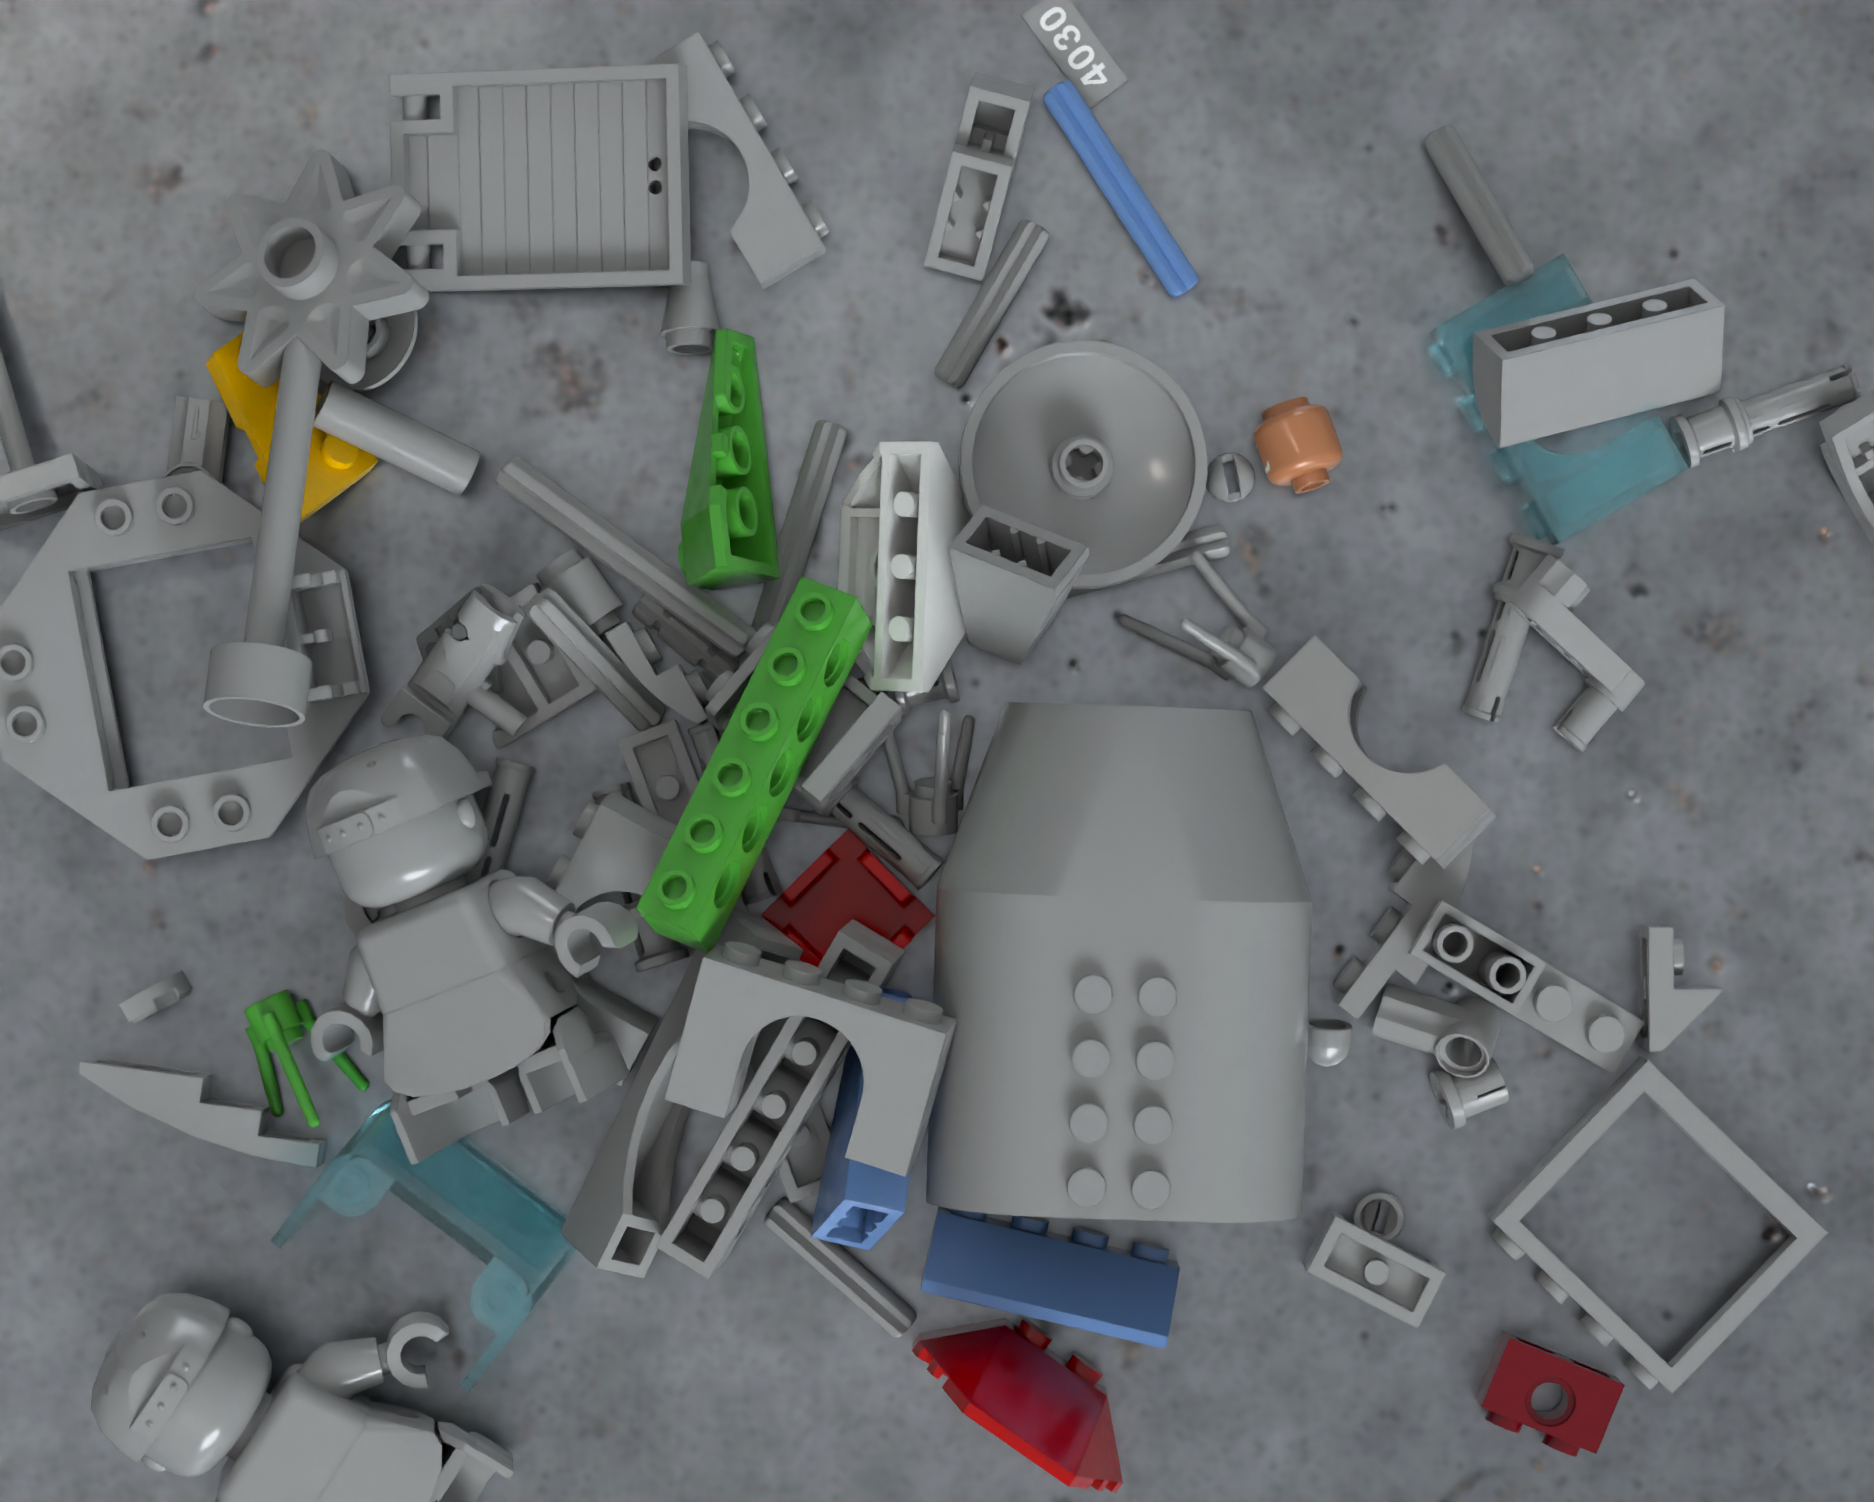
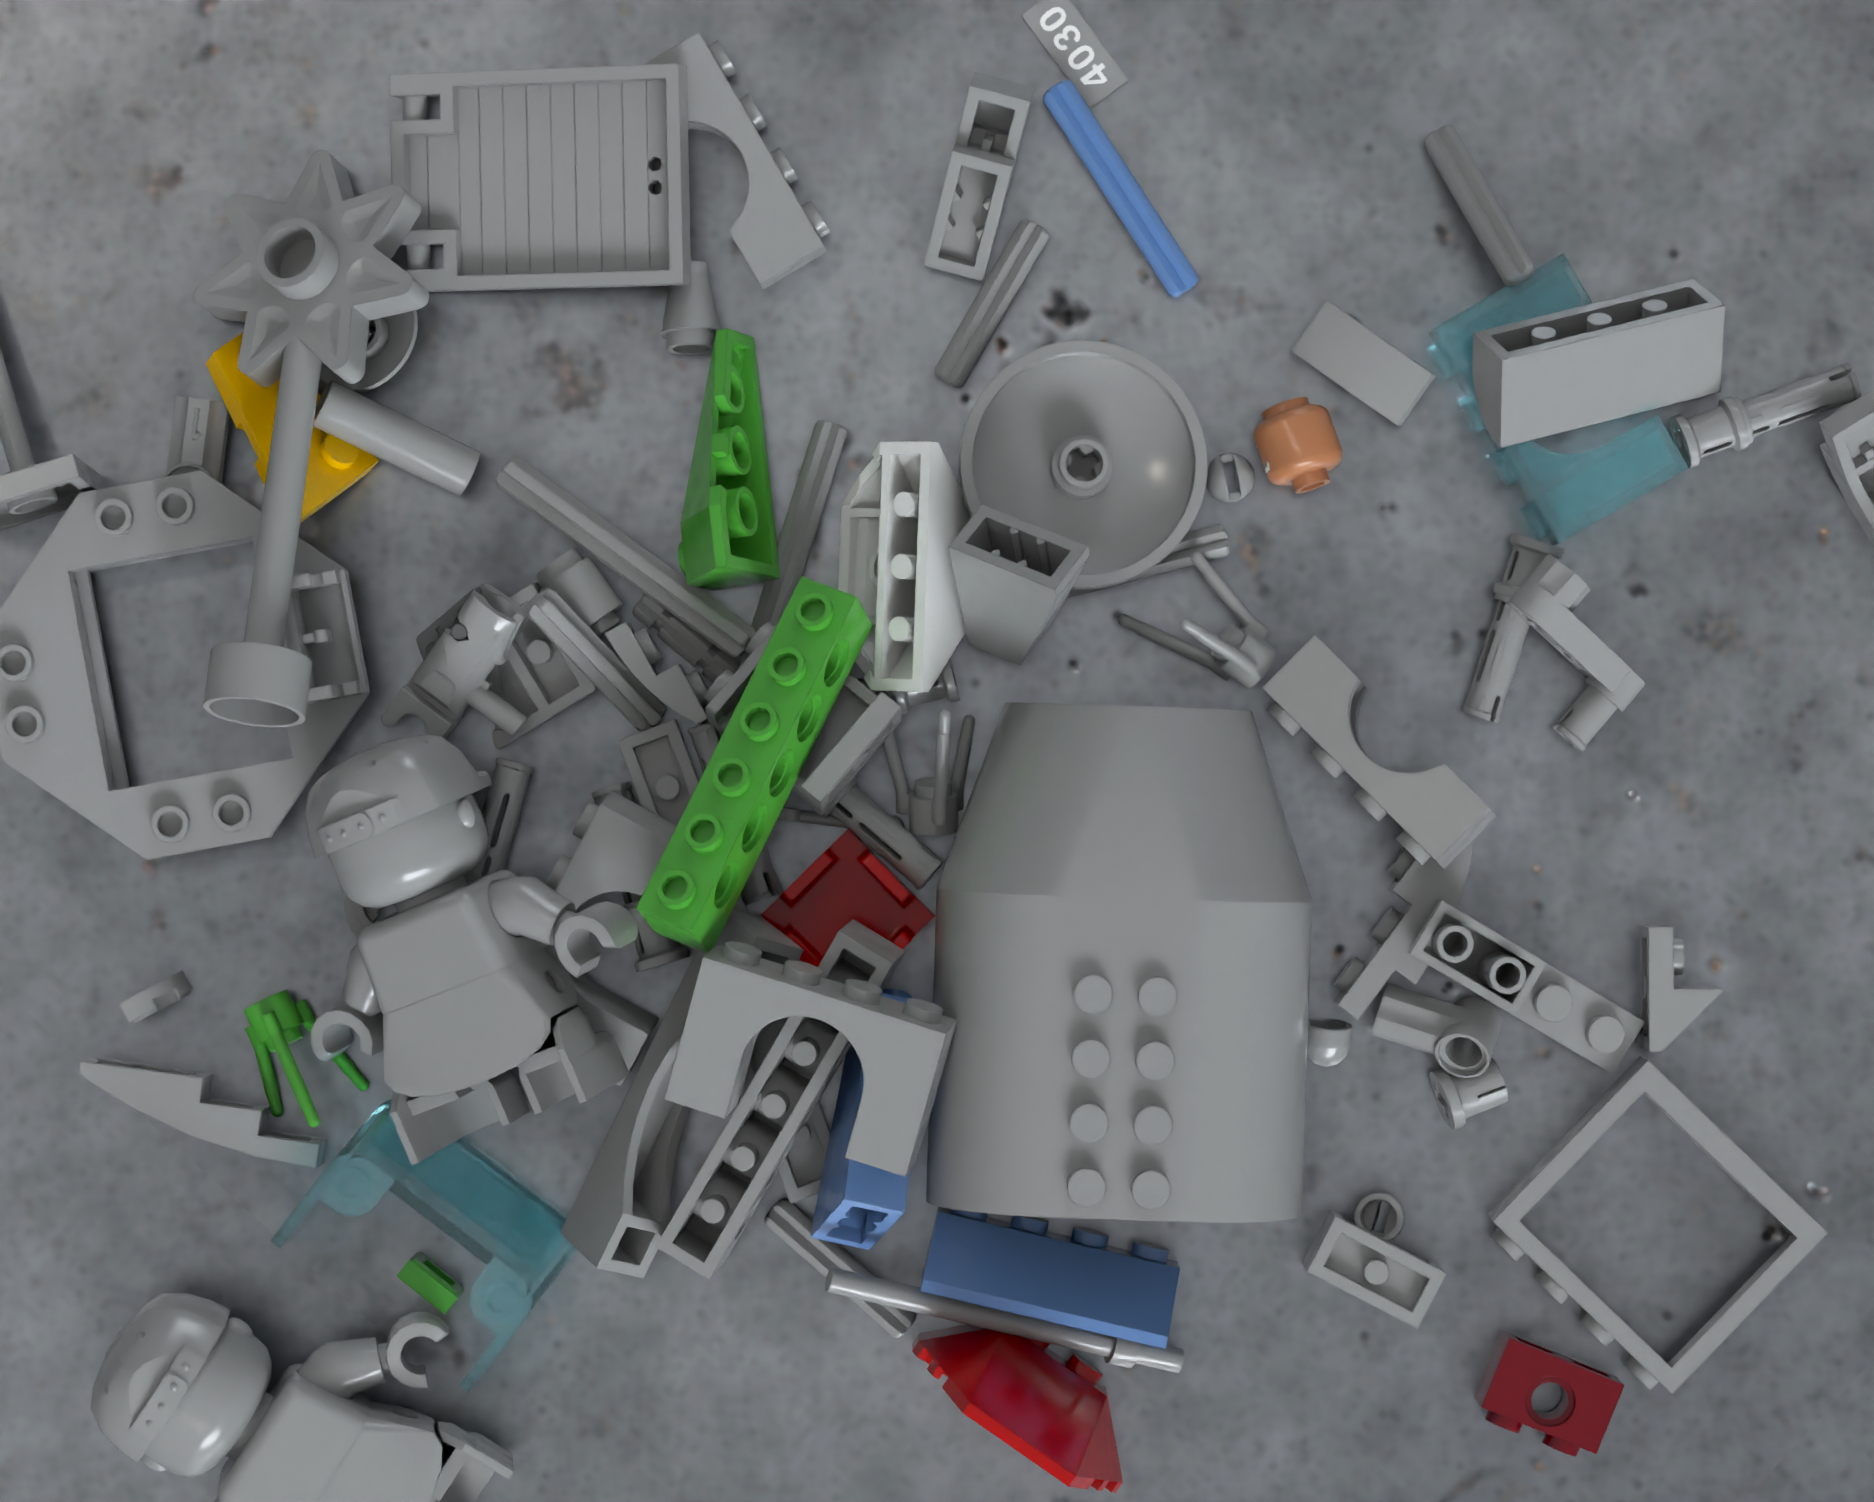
(431, 1282): none -> bright green tile
(910, 1298): none -> light grey bar
(1363, 363): none -> light grey slope

